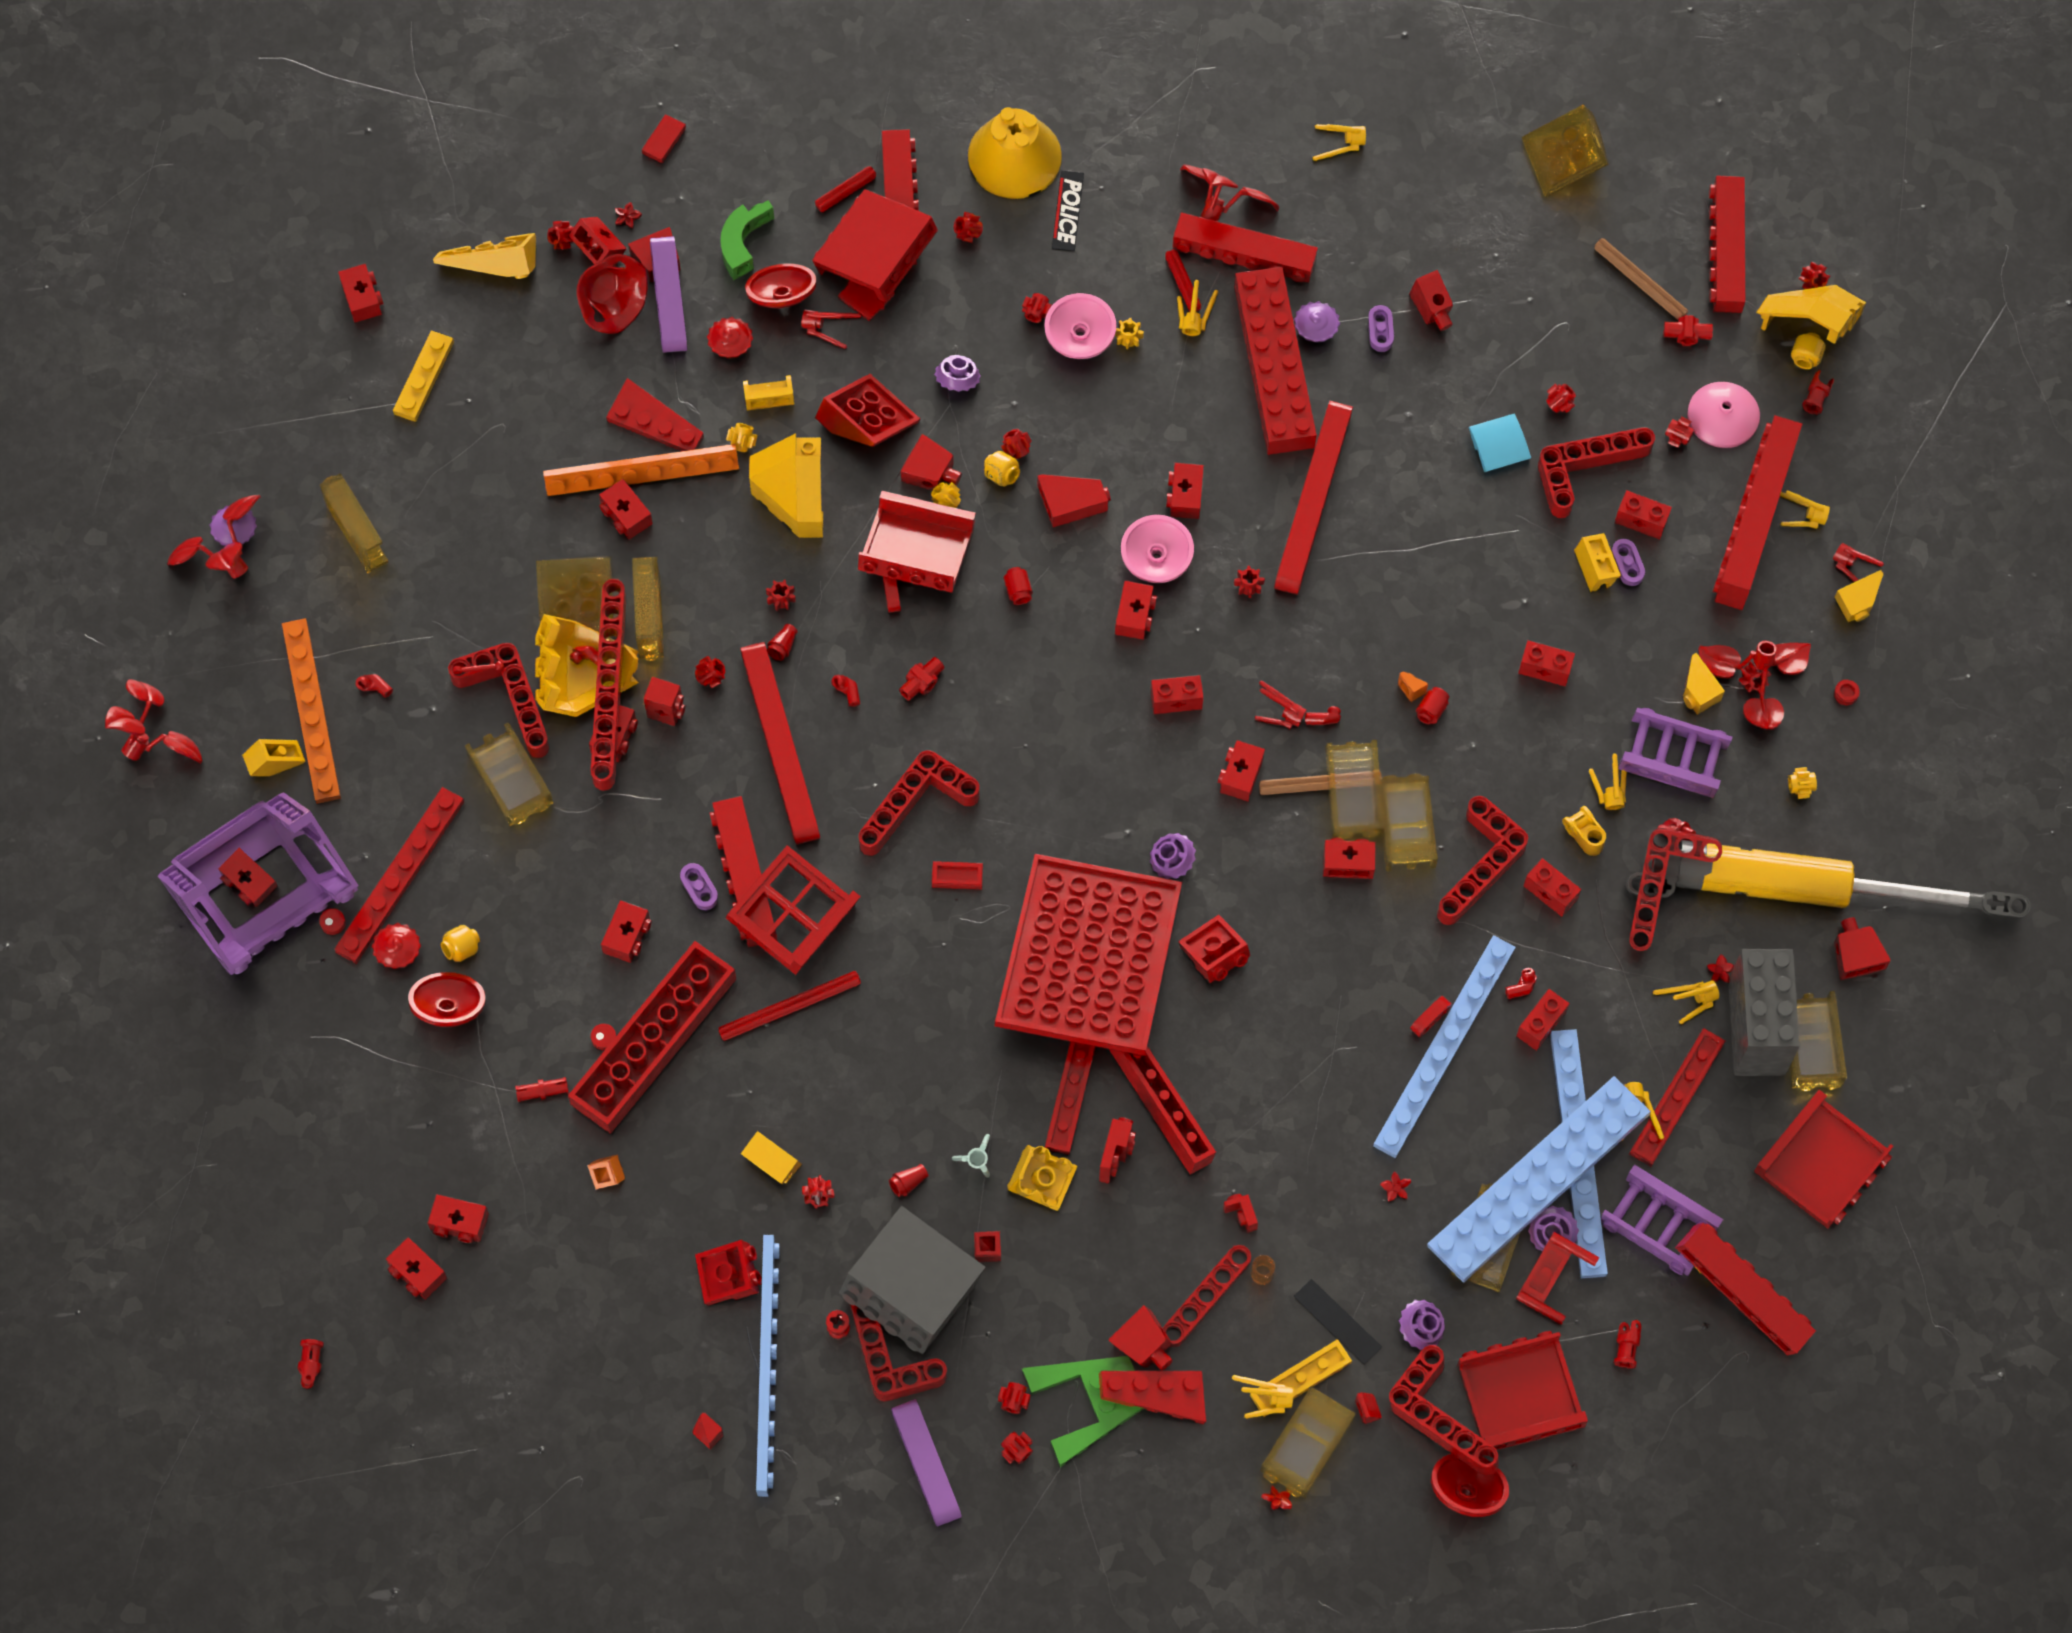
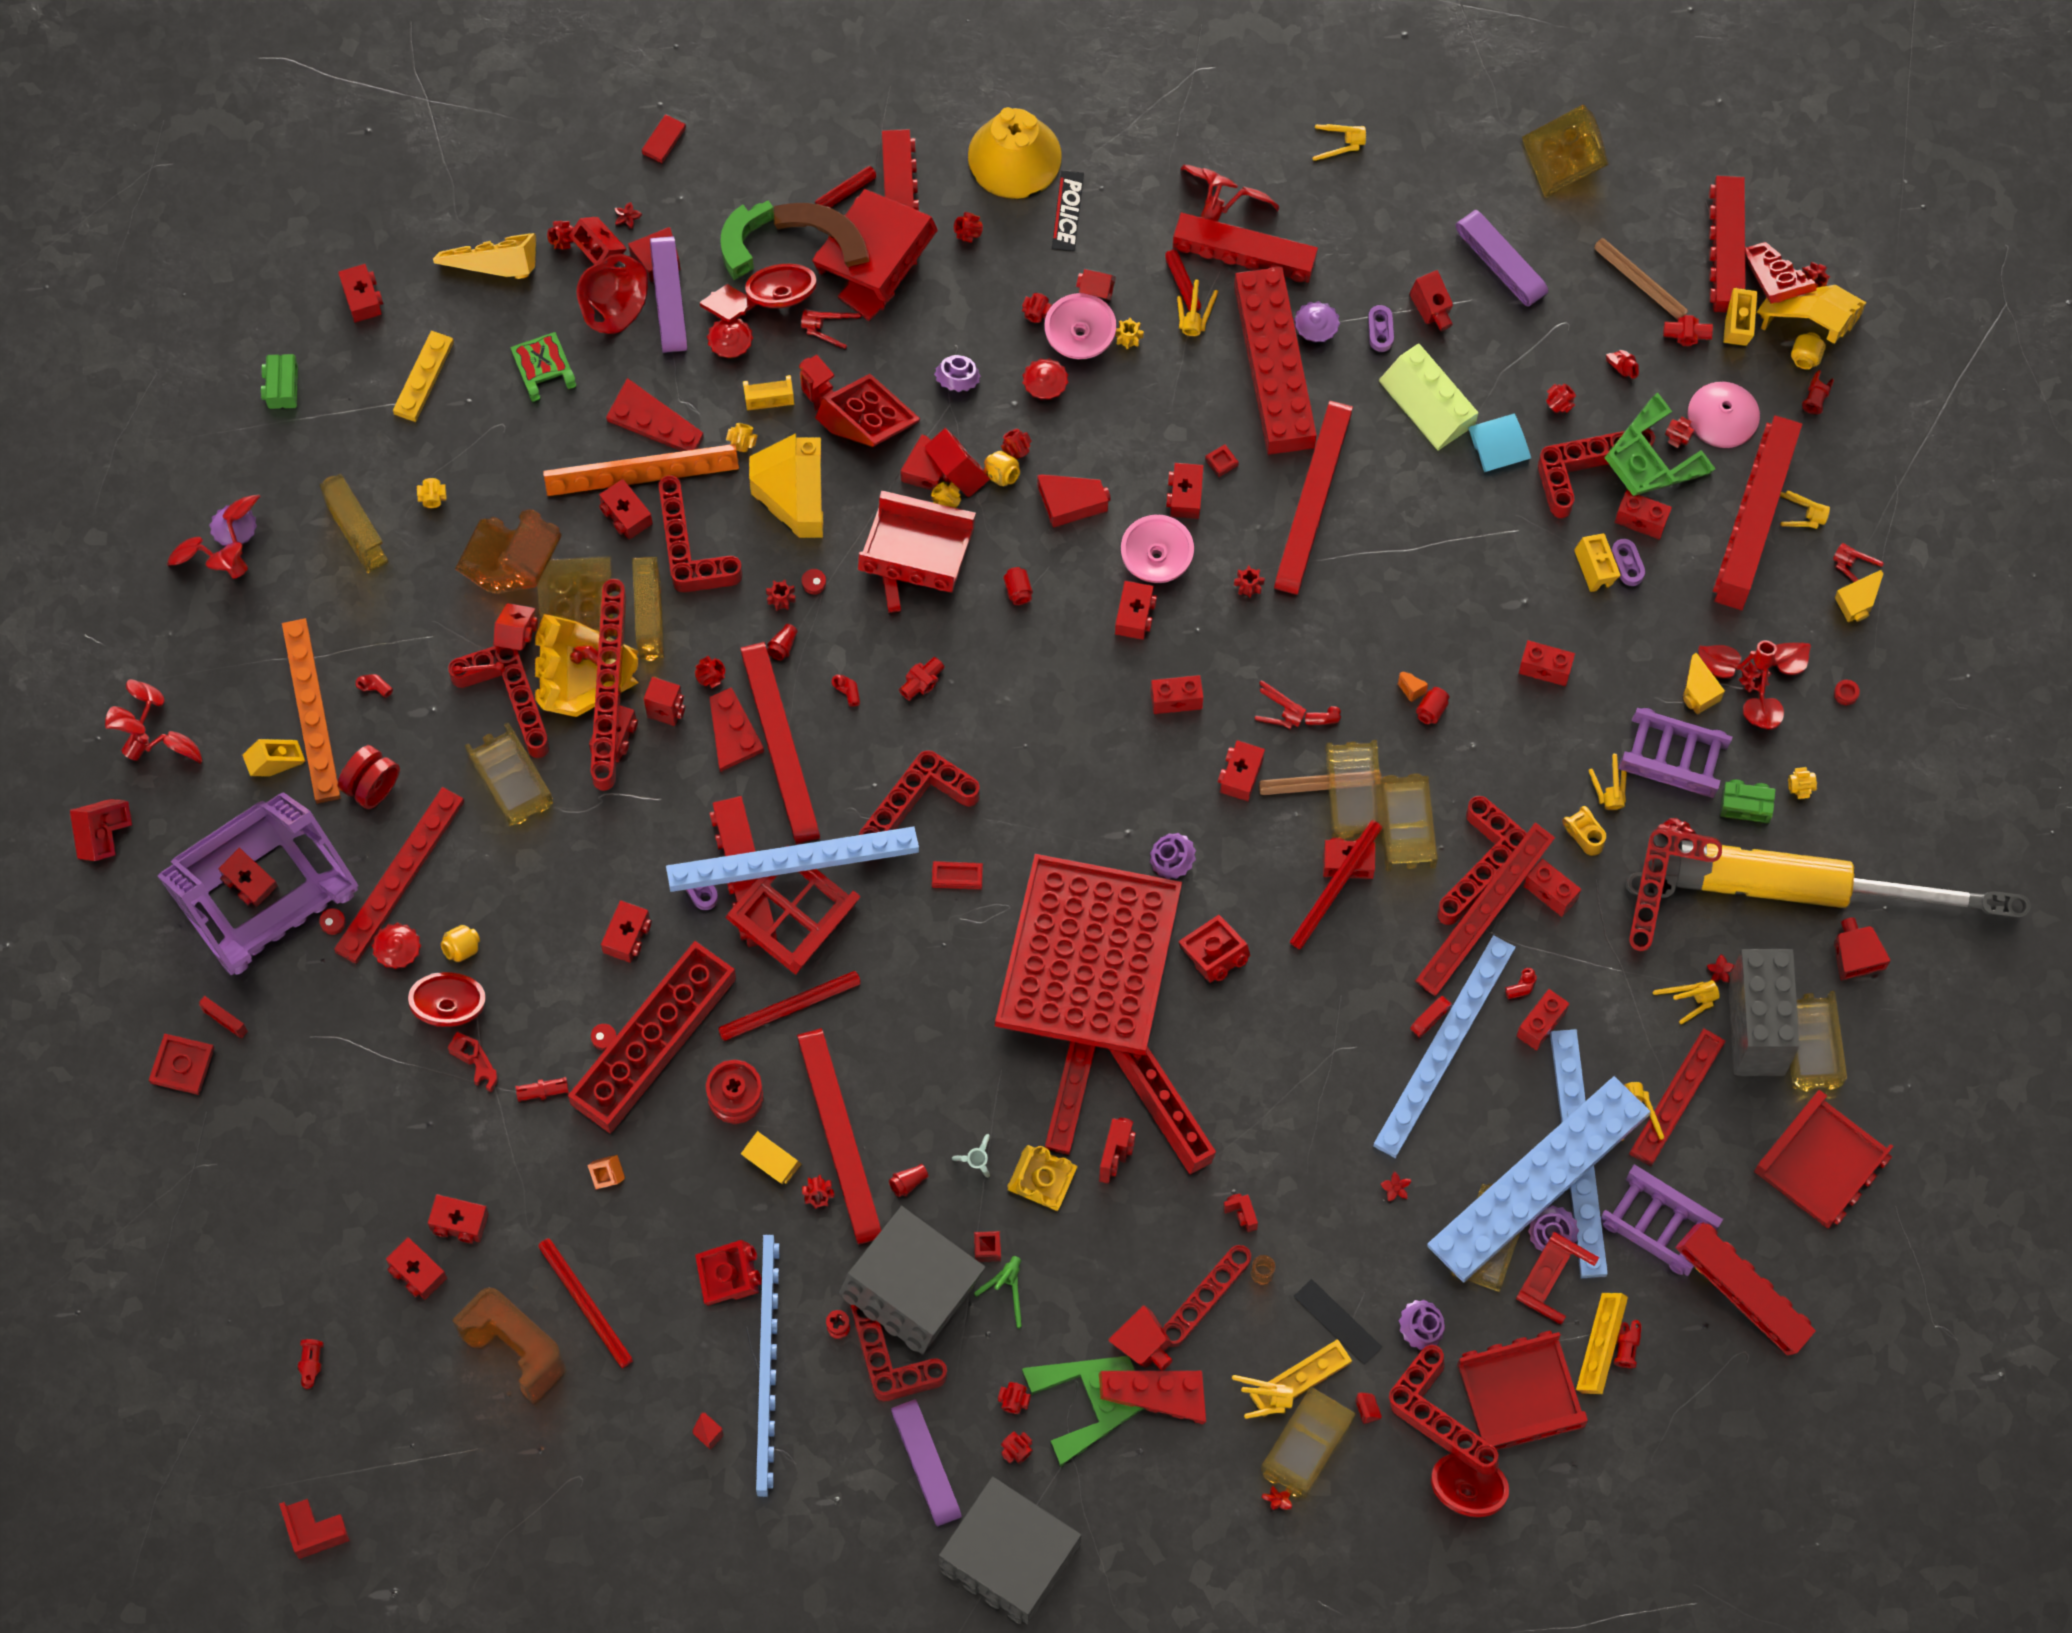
(94, 827): none -> red panel
(181, 1064): none -> red plate
(223, 1017): none -> red tile
(281, 381): none -> bright green brick
(306, 1534): none -> red panel
(368, 777): none -> red wheel
(431, 493): none -> yellow gear
(483, 1067): none -> red piece
(494, 1315): none -> clear orange windscreen
(506, 558): none -> clear orange windscreen
(515, 626): none -> red brick
(541, 361): none -> flag
(585, 1303): none -> red axle
(680, 544): none -> red beam
(727, 303): none -> piece
(730, 1077): none -> red wheel
(732, 730): none -> red wing
(792, 859): none -> light blue plate
(813, 581): none -> red tile
(815, 380): none -> red window
(826, 221): none -> reddish brown tile
(839, 1136): none -> red beam
(956, 462): none -> red panel
(1008, 1276): none -> bright green plant
(1009, 1551): none -> dark grey brick
(1045, 378): none -> red piece
(1096, 284): none -> red brick
(1221, 460): none -> red tile
(1336, 884): none -> red axle
(1429, 397): none -> yellowish green slope
(1484, 909): none -> red plate
(1501, 258): none -> medium lavender beam
(1602, 1343): none -> yellow plate
(1624, 363): none -> red piece
(1638, 462): none -> bright green wing
(1740, 317): none -> yellow slope
(1747, 801): none -> bright green brick
(1776, 275): none -> wing

